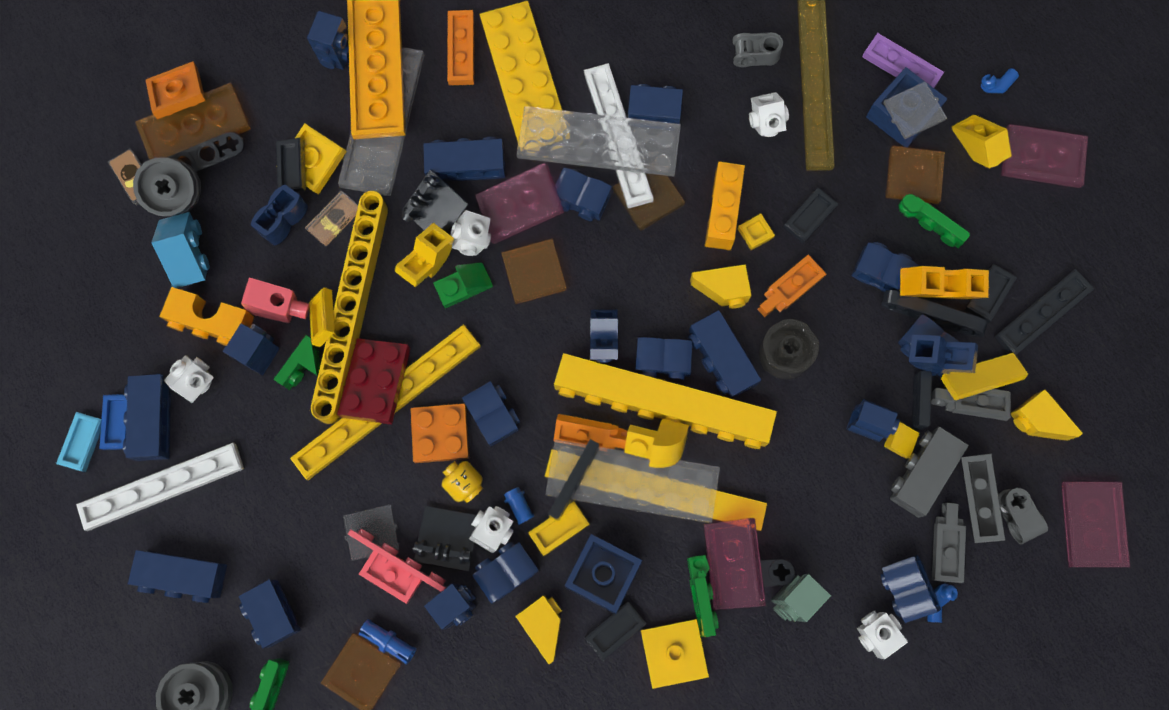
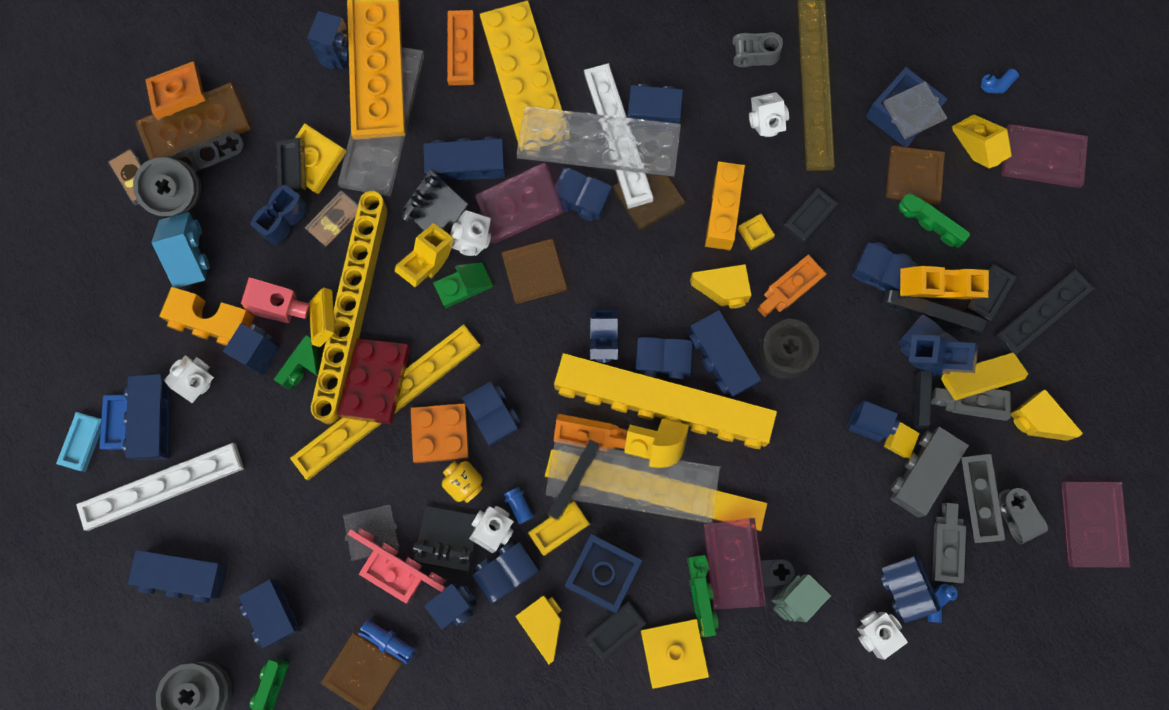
(895, 58): medium lavender plate -> none

